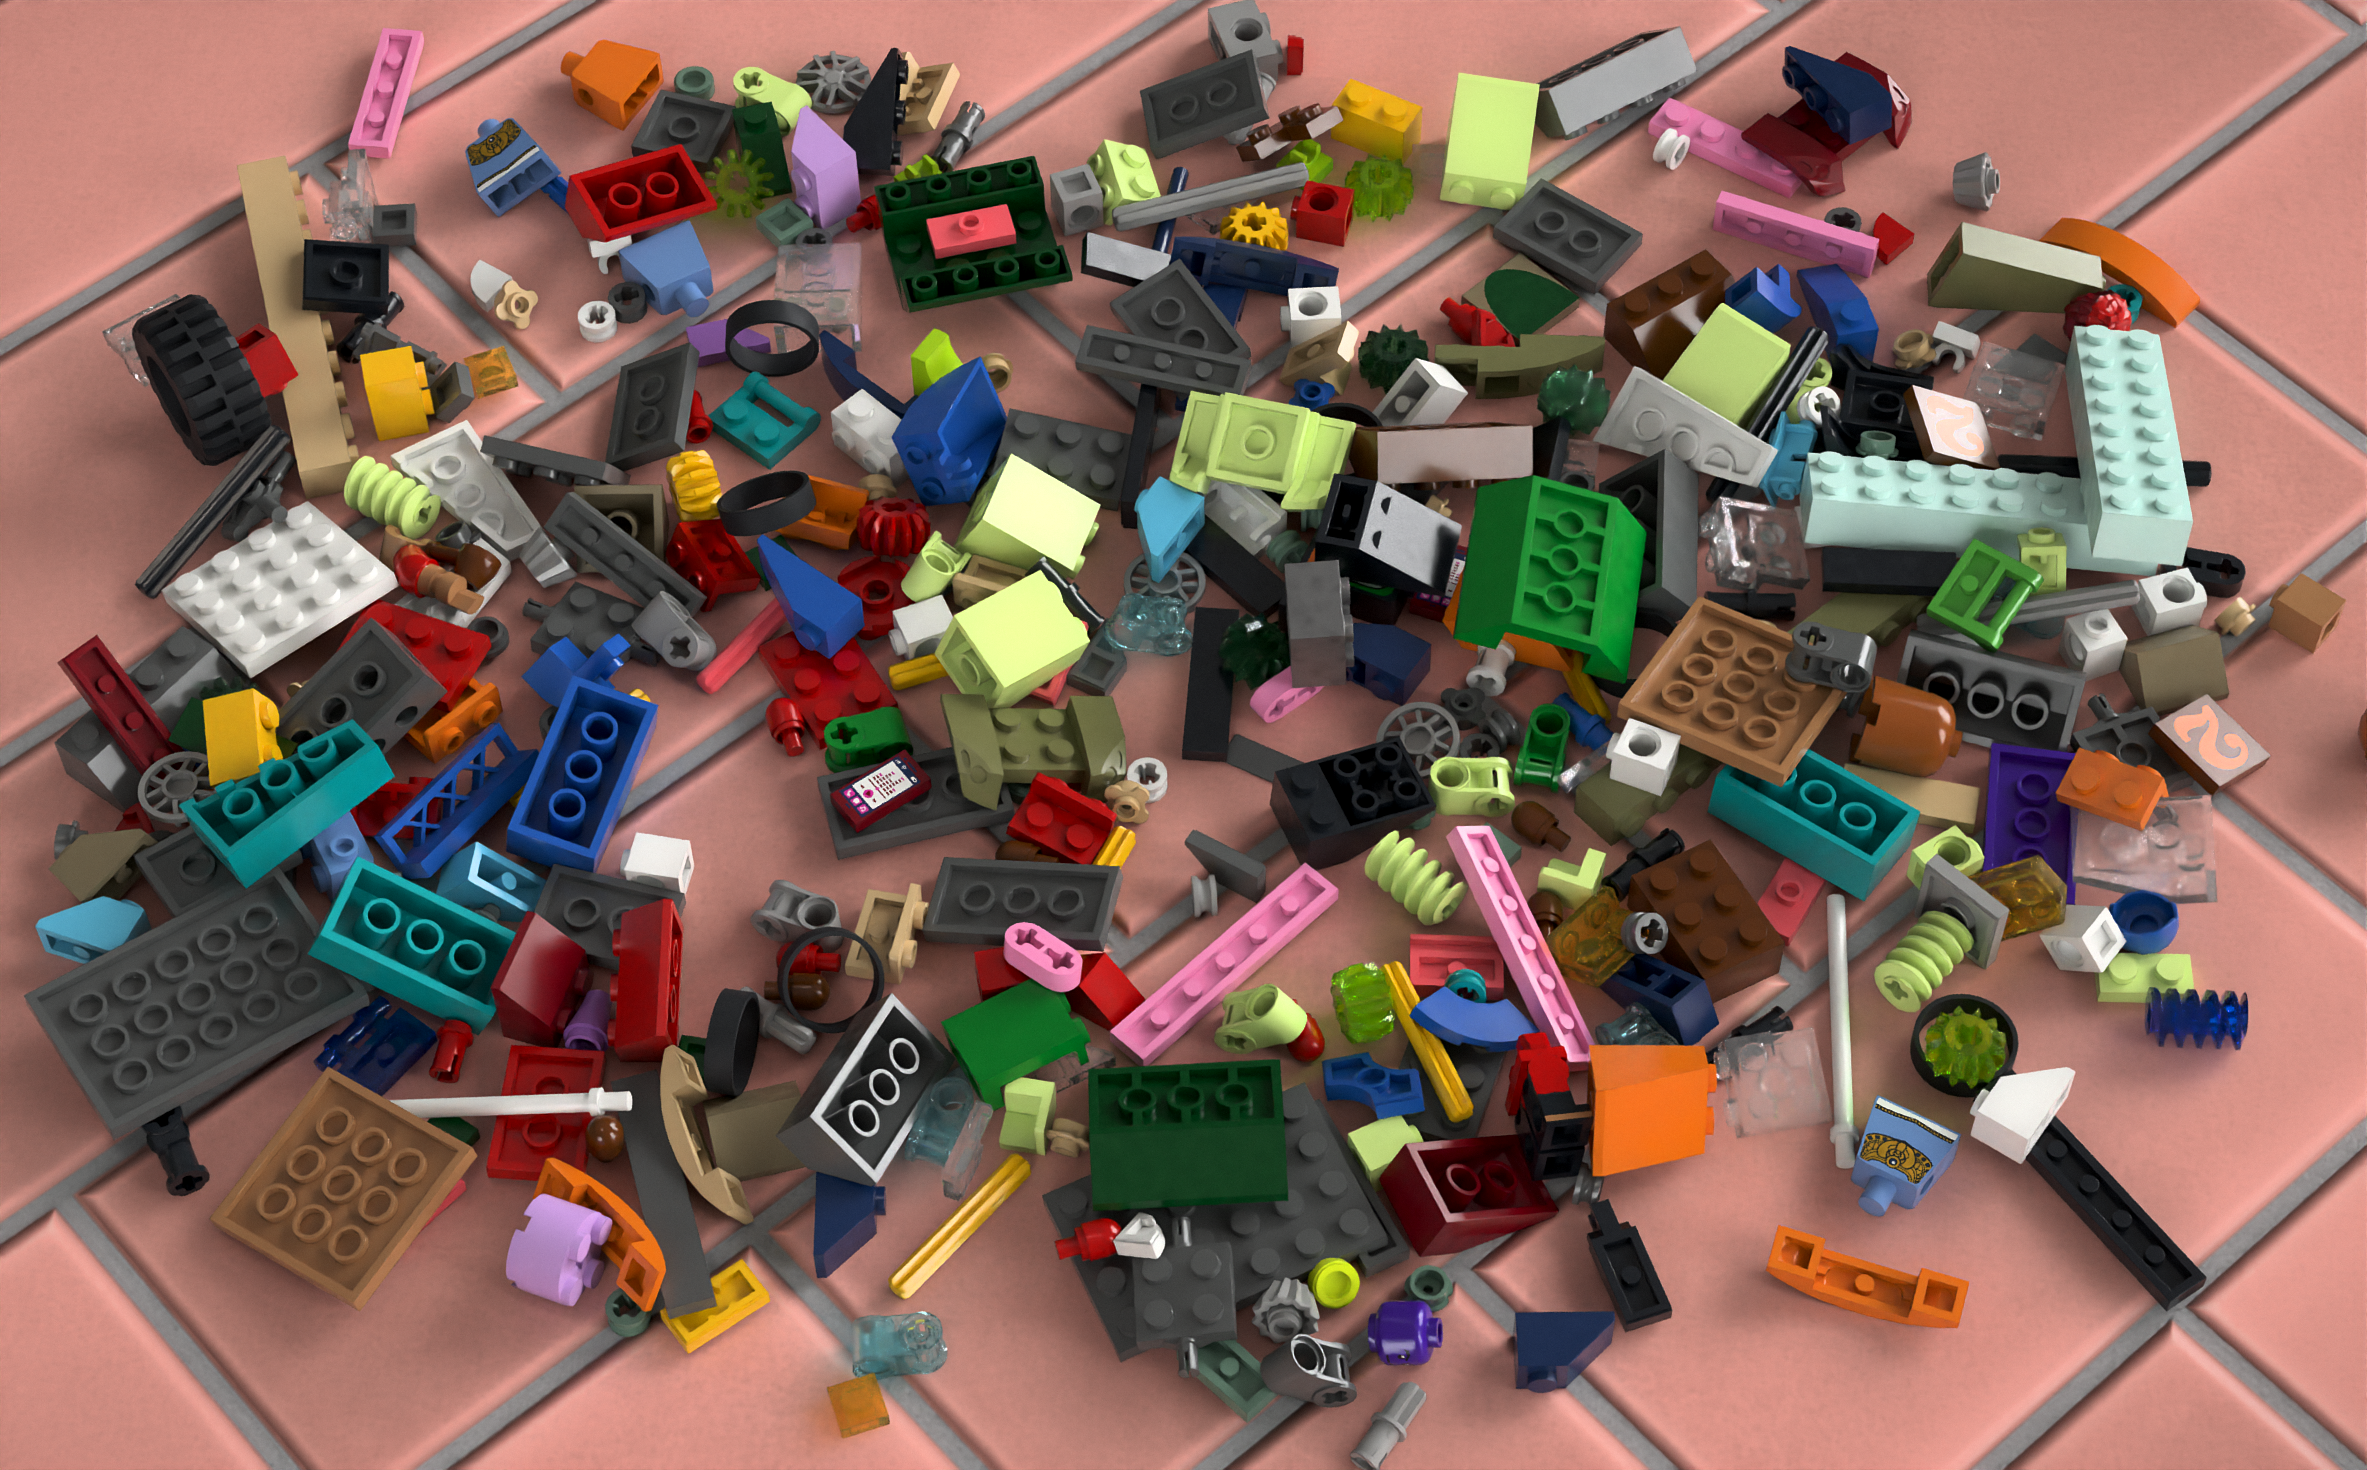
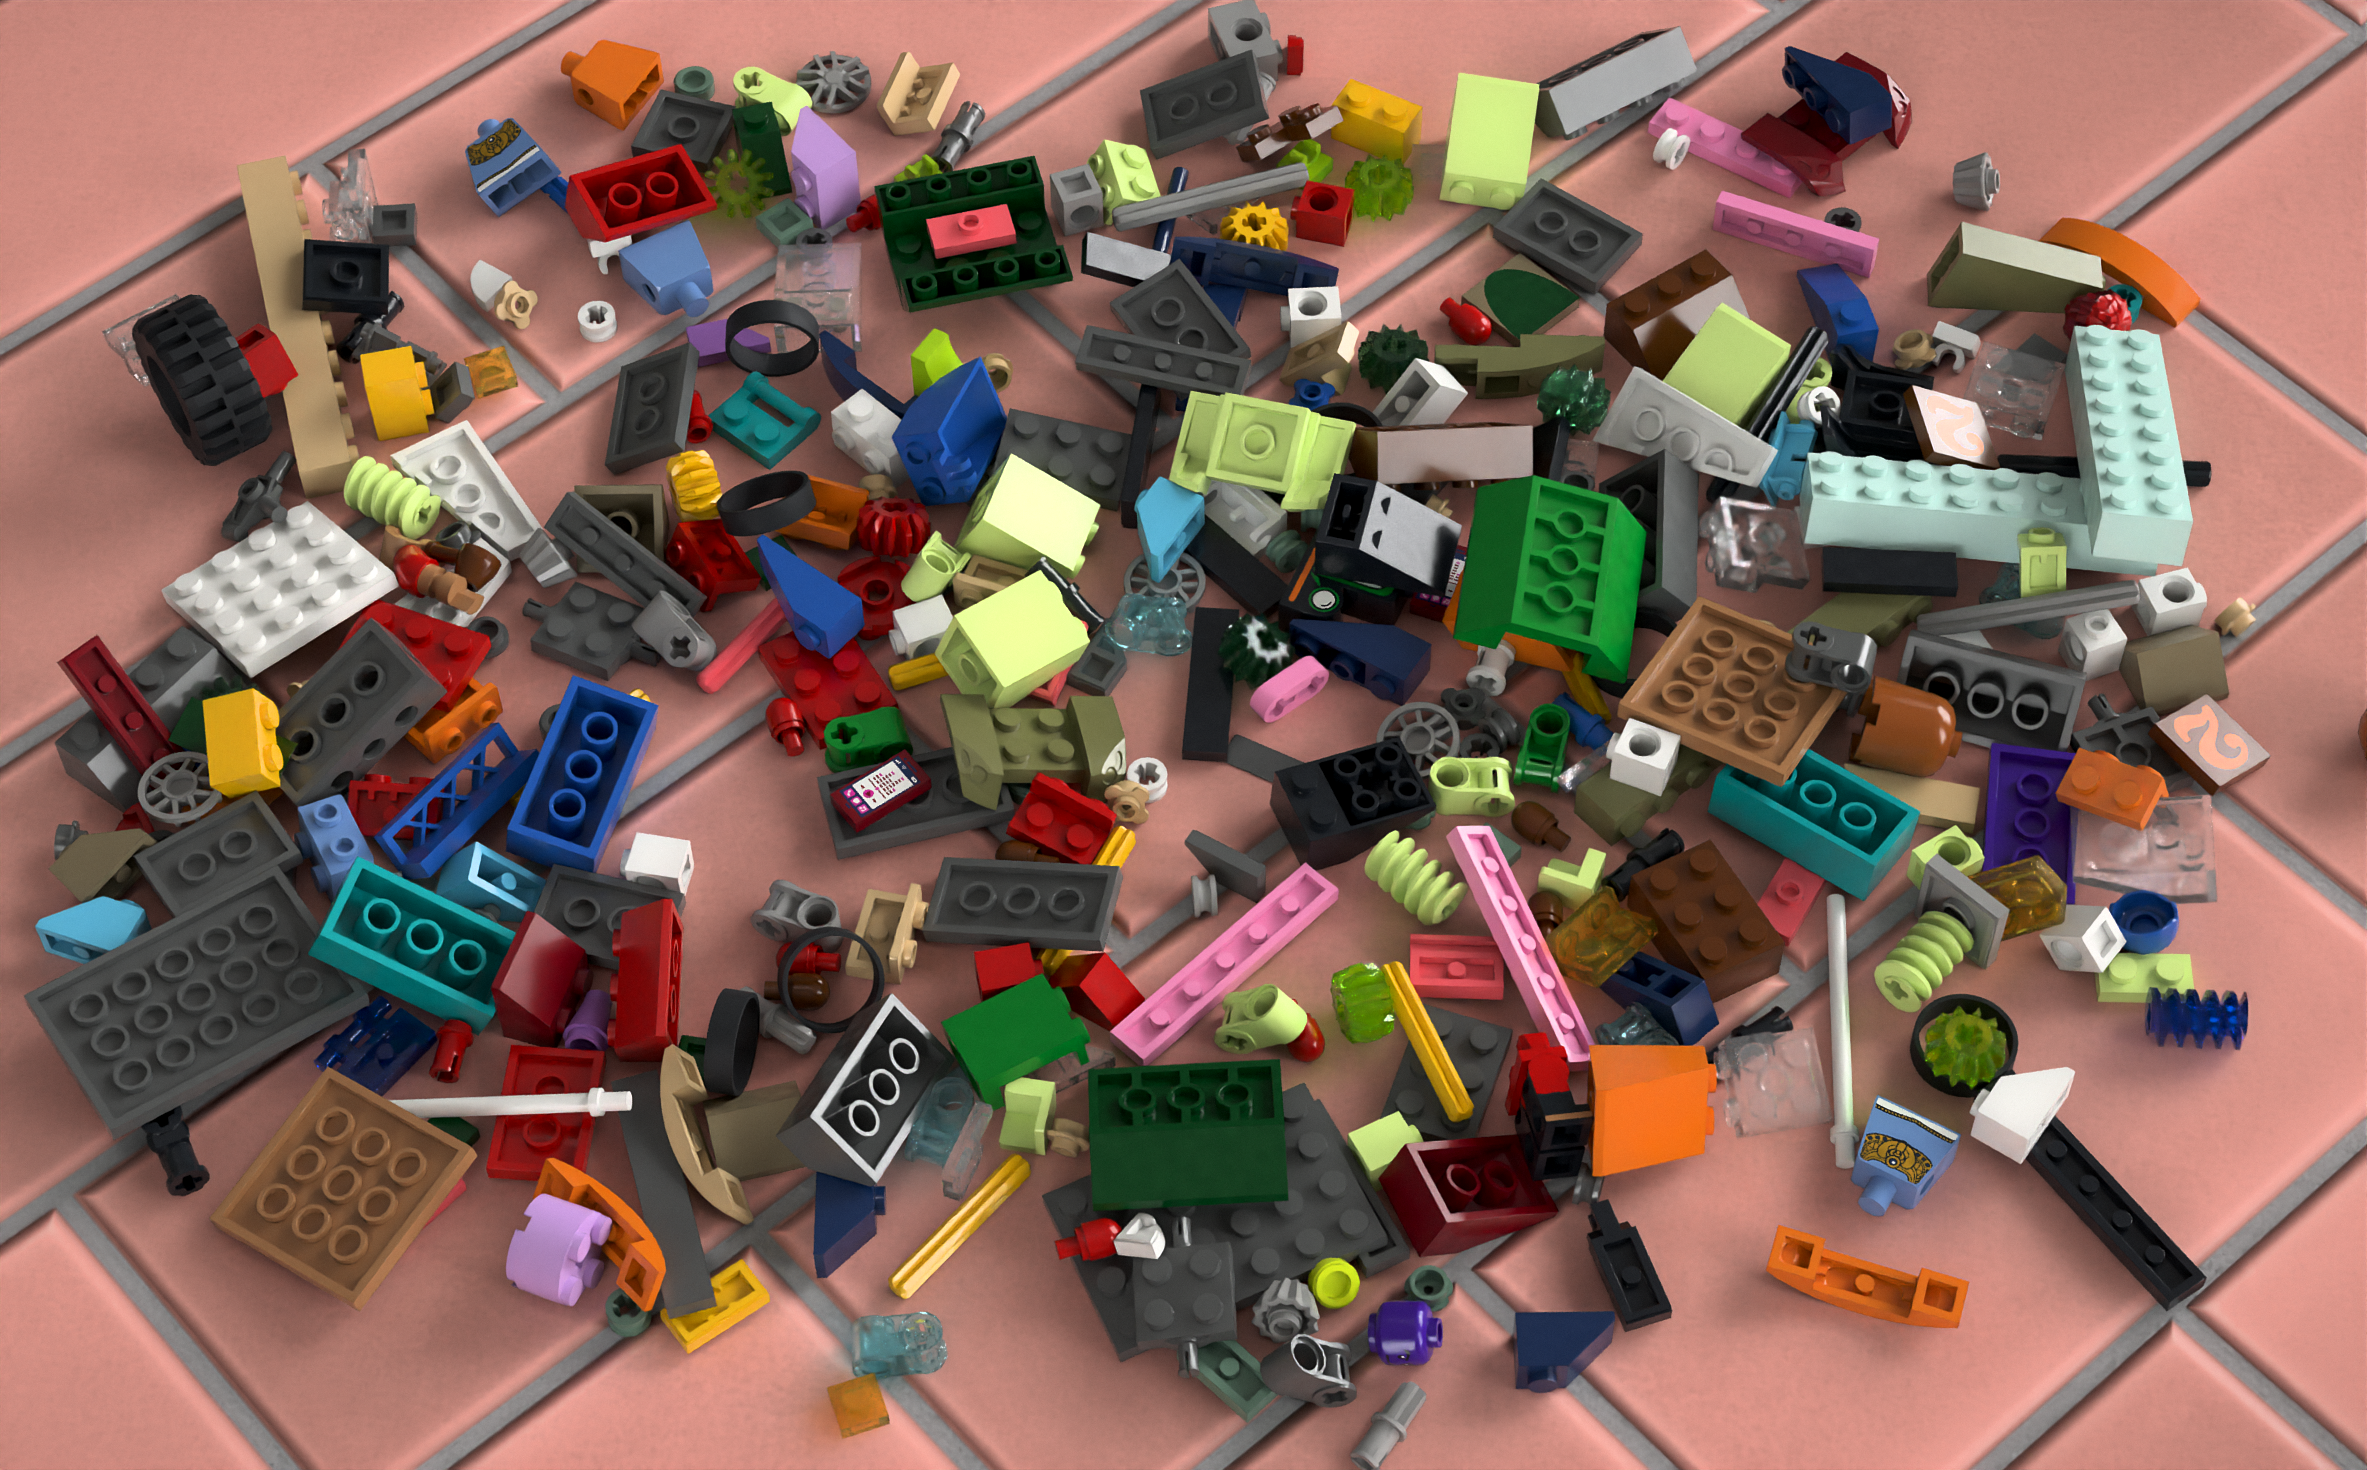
(212, 511): black axle -> none
(289, 801): teal wedge -> none
(386, 92): bright pink plate -> none
(550, 464): dark grey plate -> none
(561, 661): blue brick -> none
(604, 1137): reddish brown cylinder -> none
(624, 292): dark grey bush -> none
(875, 120): black slope -> none
(1042, 957): bright pink beam -> none
(1318, 623): flat silver brick -> none
(1381, 1088): blue tile -> none
(1469, 979): teal bush -> none
(1479, 1024): tile -> none
(1488, 331): red tile -> none
(1632, 937): dark grey bush -> none
(1757, 604): black pin -> none
(1764, 298): blue brick -> none
(1877, 444): sand green plate -> none
(1892, 238): red tile -> none
(1972, 587): bright green plate -> none
(2206, 570): black beam -> none
(2306, 612): medium nougat brick -> none

